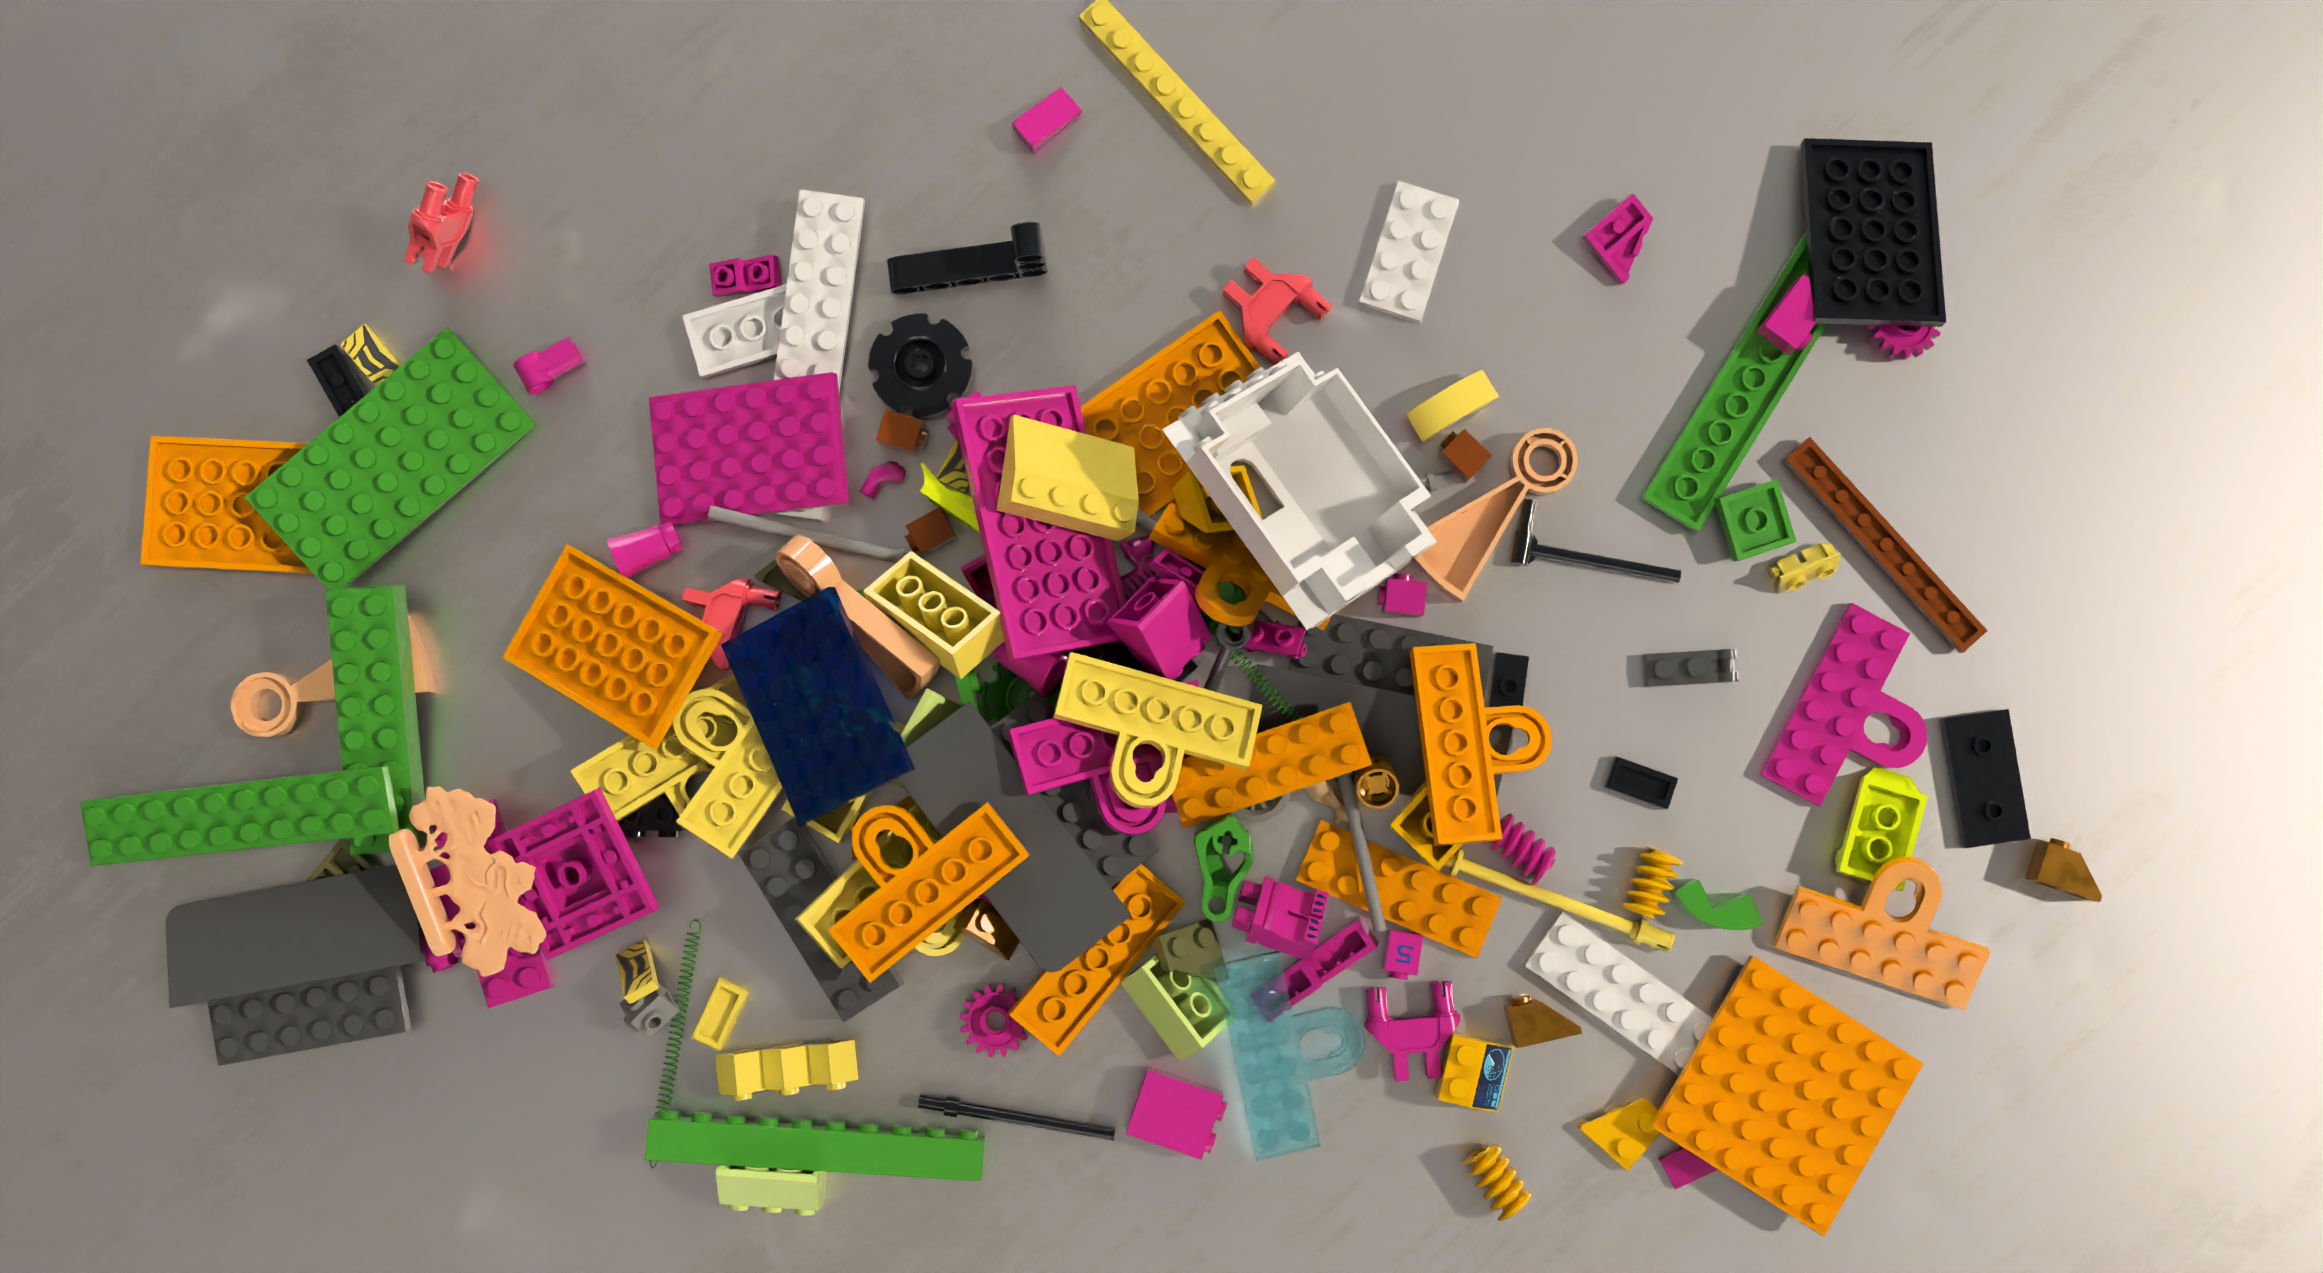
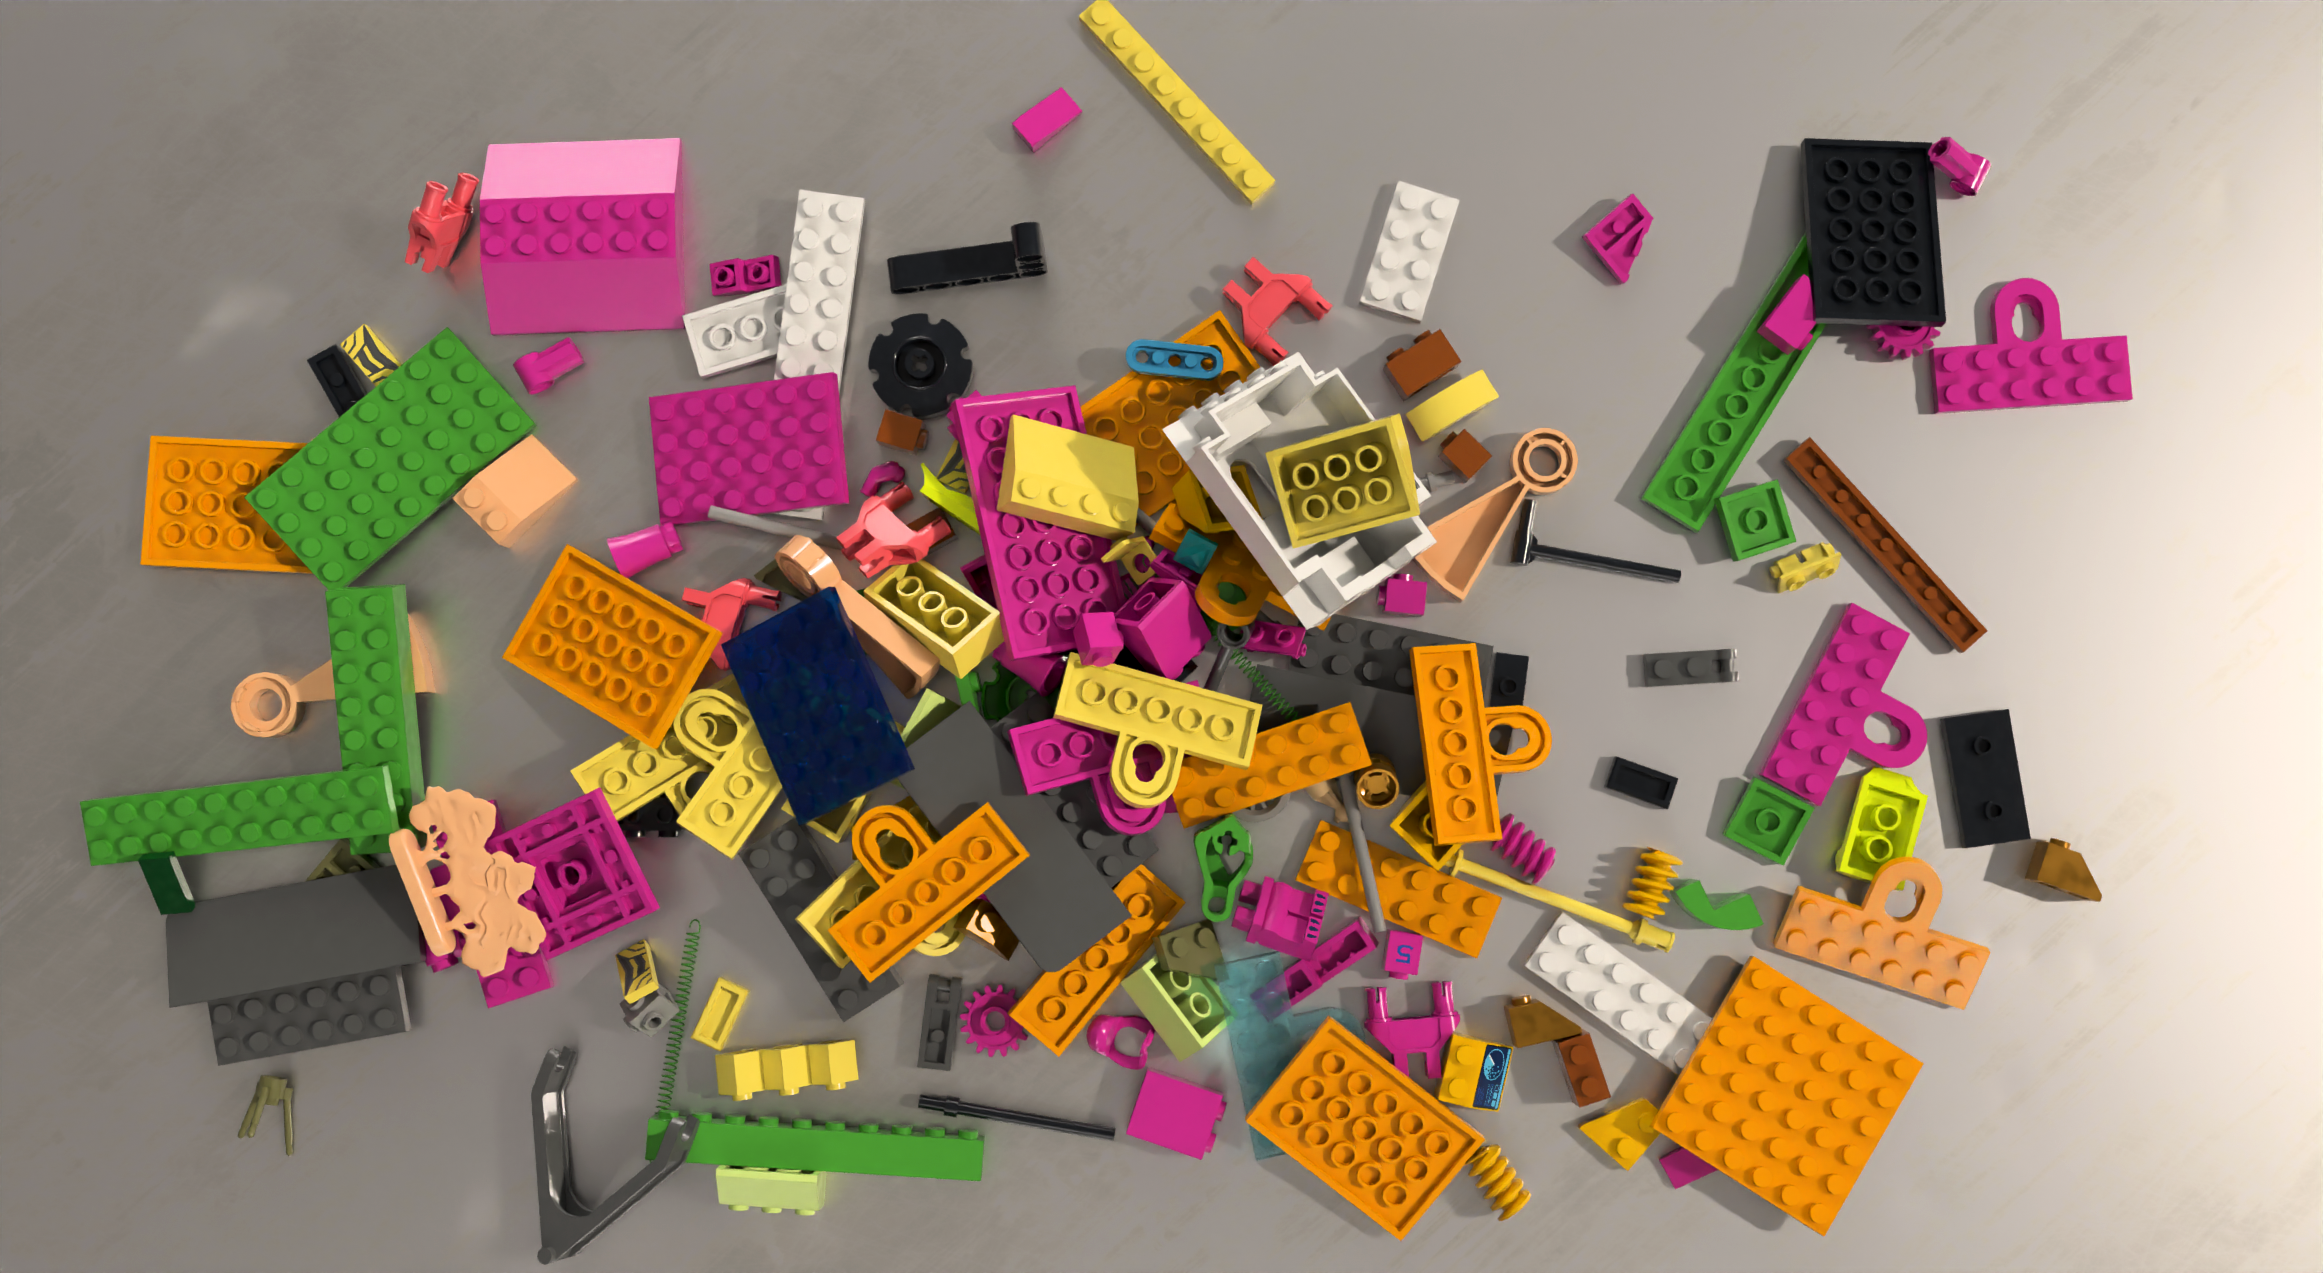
(167, 883): none -> dark green tile
(269, 1092): none -> olive plant
(515, 491): none -> light nougat slope
(563, 1220): none -> dark grey piece
(583, 236): none -> dark pink slope
(883, 539): none -> coral connector
(939, 1024): none -> dark grey plate
(1098, 638): none -> dark pink brick
(1102, 1036): none -> dark pink piece
(1127, 550): none -> light yellow bracket
(1160, 352): none -> dark azure plate
(1195, 551): none -> teal tile
(1345, 481): none -> light yellow slope
(1364, 1128): none -> light orange plate
(1421, 364): none -> dark orange brick
(1581, 1069): none -> dark orange brick
(1768, 820): none -> bright green plate
(1963, 168): none -> dark pink piece
(2029, 373): none -> dark pink plate

